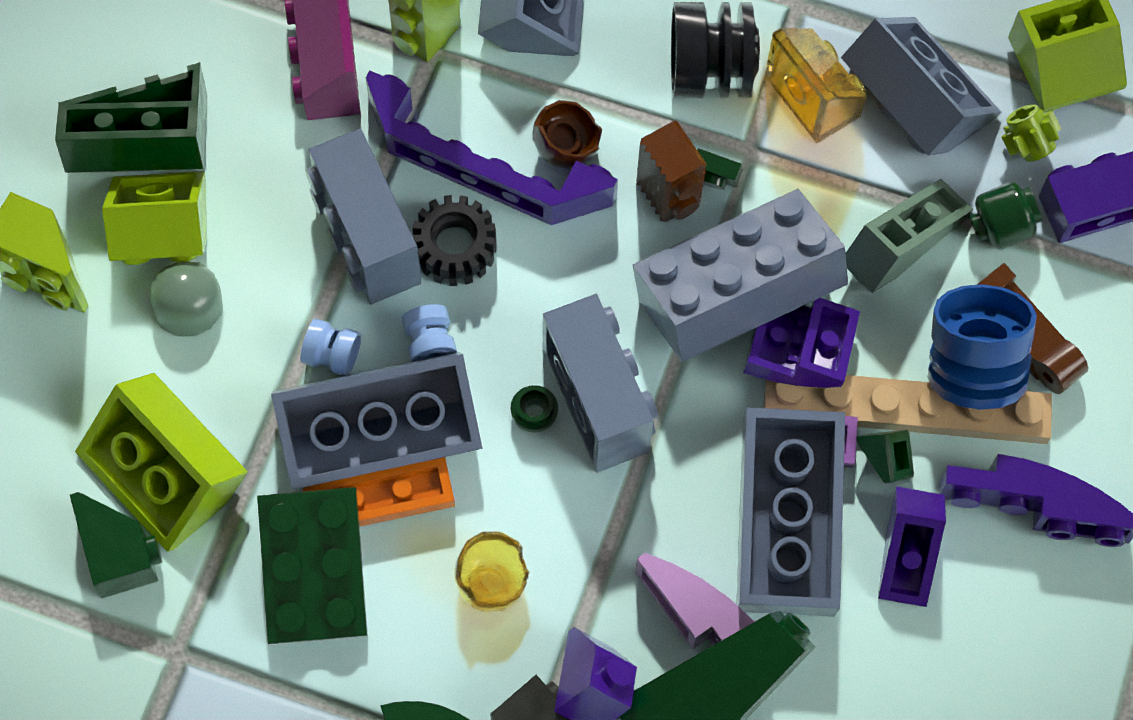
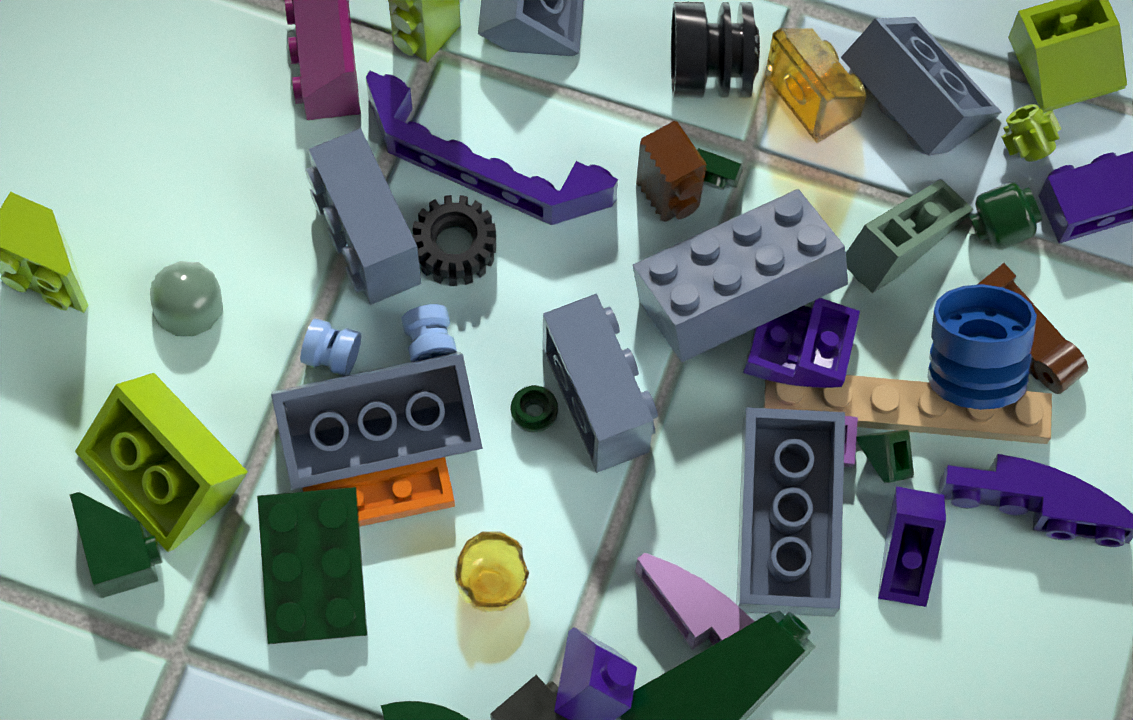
(136, 128): dark green wedge -> none
(156, 217): lime slope -> none
(566, 134): reddish brown hair -> none

